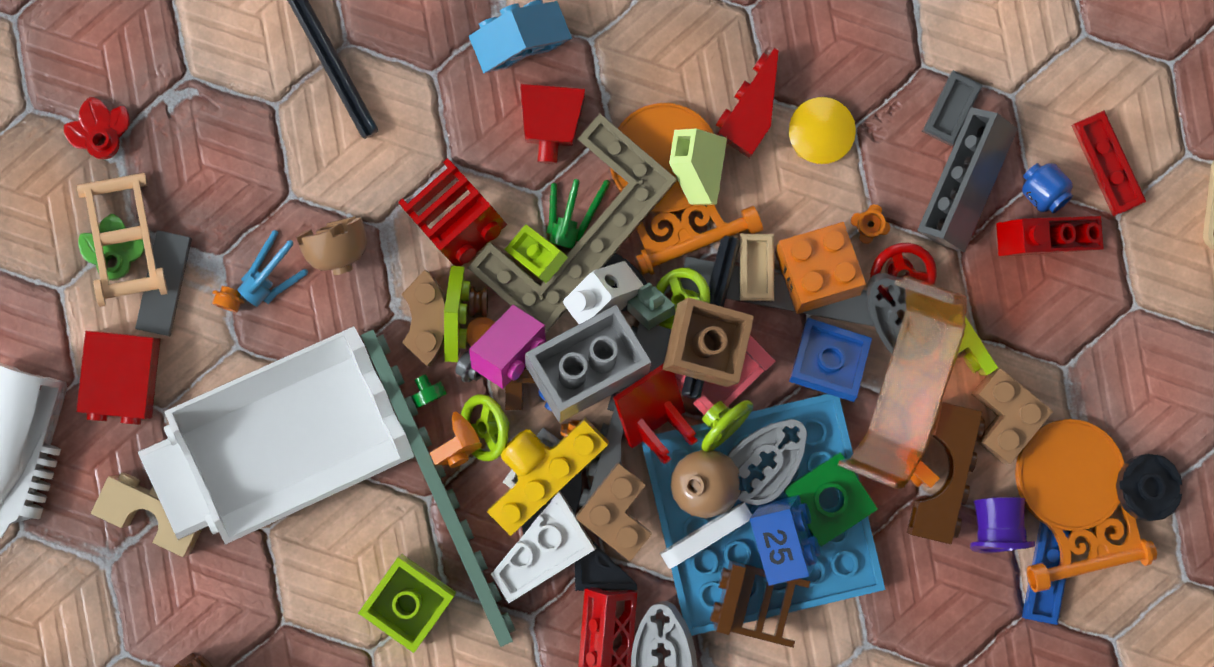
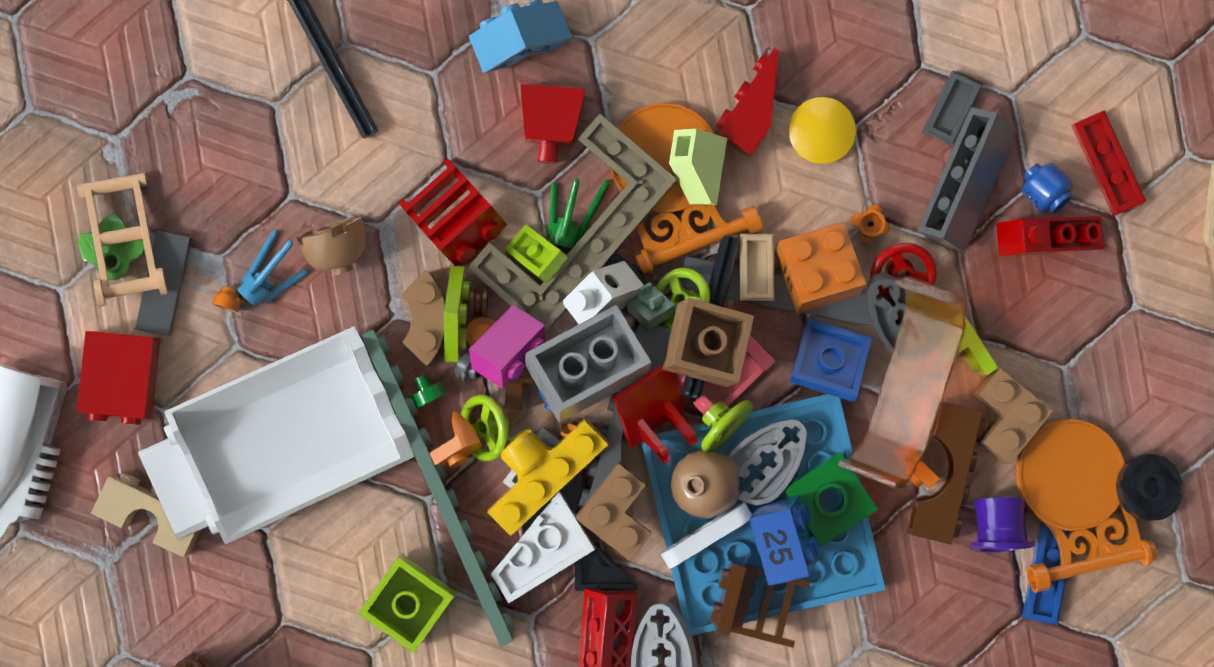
(95, 124): red plate -> none

